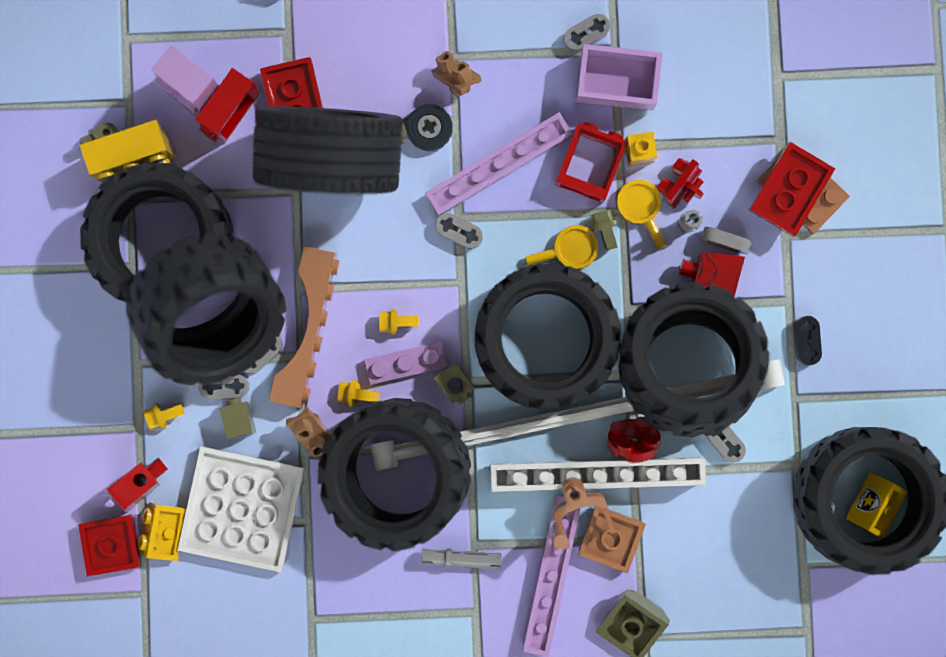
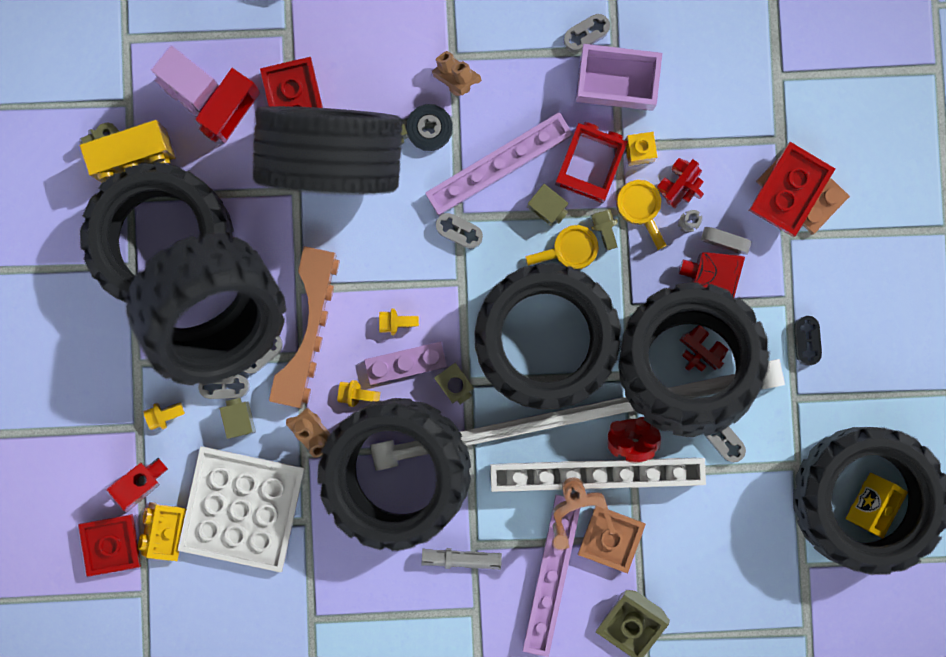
(548, 205): none -> olive brick
(694, 342): none -> red hips

